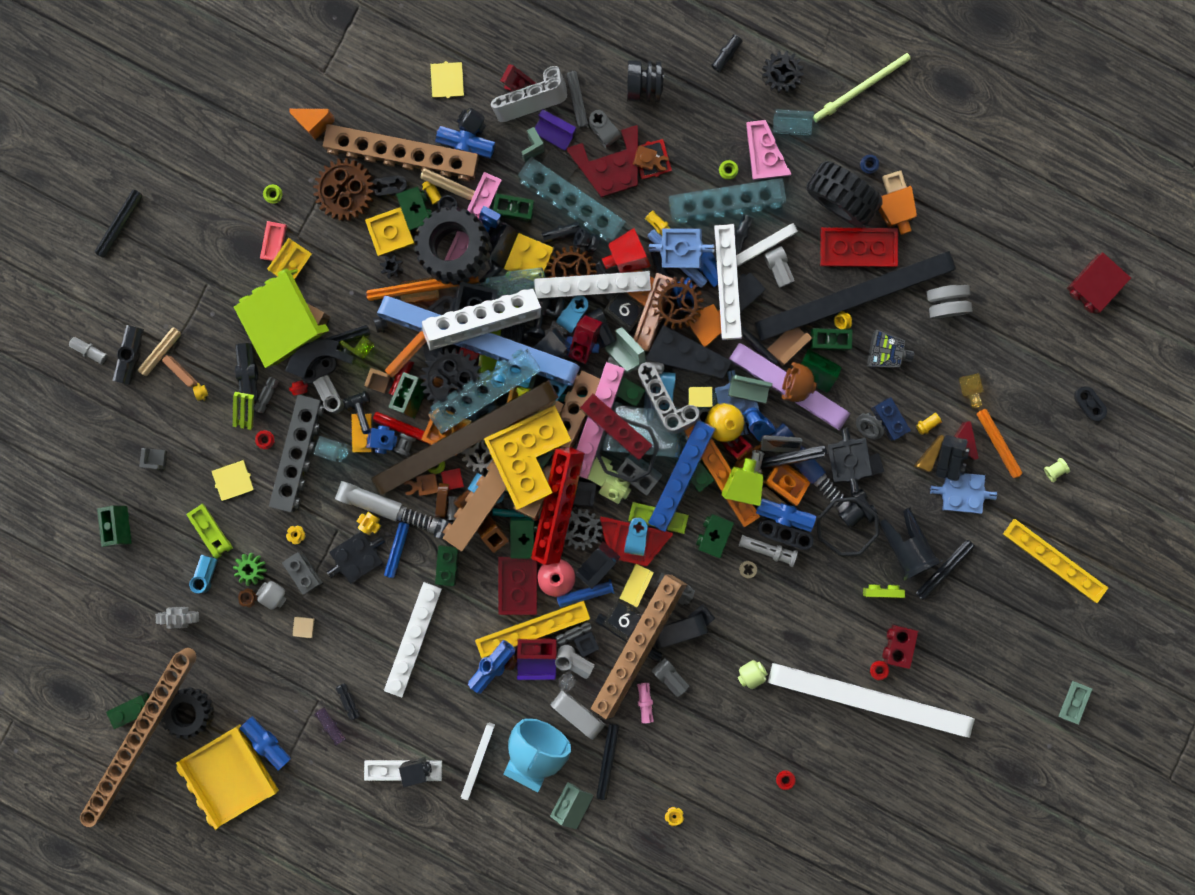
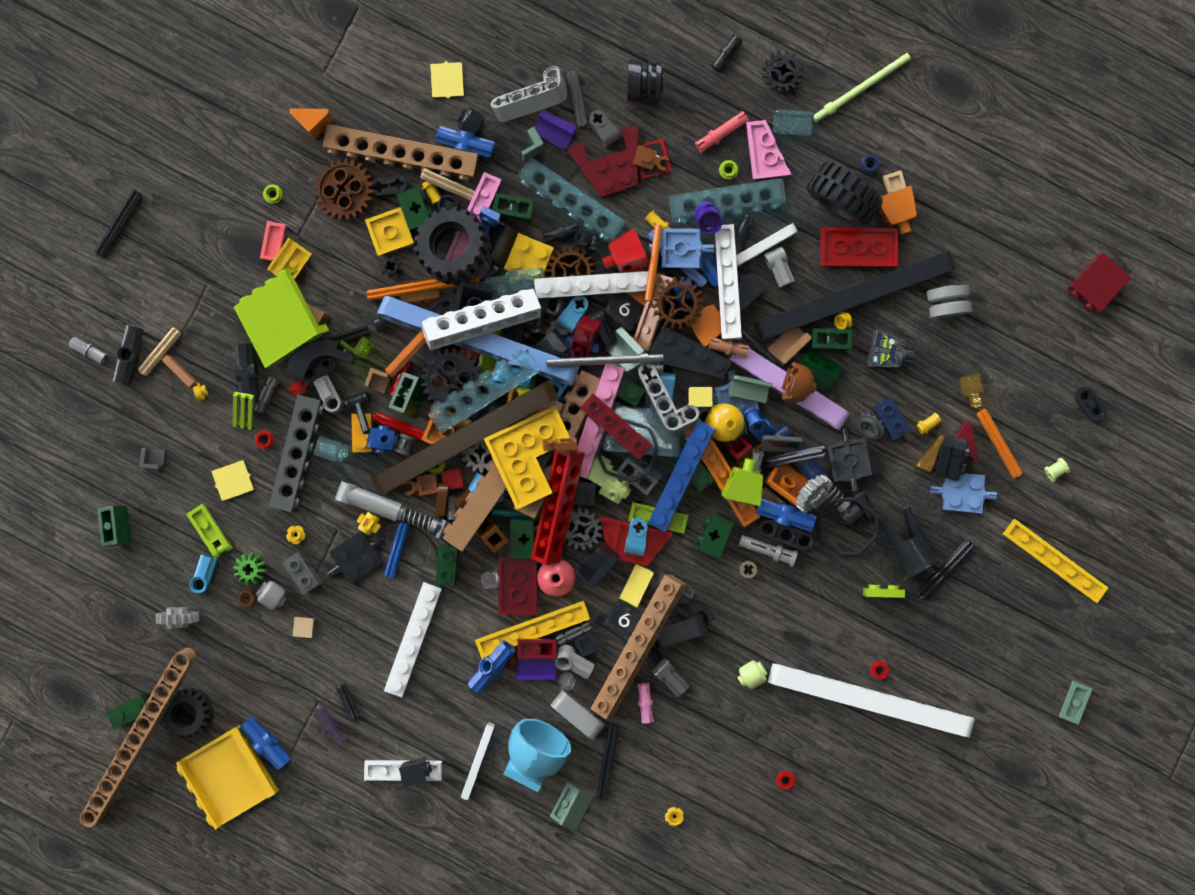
(490, 580): none -> clear bush
(515, 79): dark red slope -> none
(565, 445): none -> dark orange plate
(584, 594): blue axle -> none
(642, 359): none -> flat silver bar
(653, 262): none -> orange bar
(708, 217): none -> dark purple wheel
(715, 136): none -> coral pin
(728, 347): none -> nougat pin
(813, 493): none -> light grey gear
(906, 646): dark red brick -> none

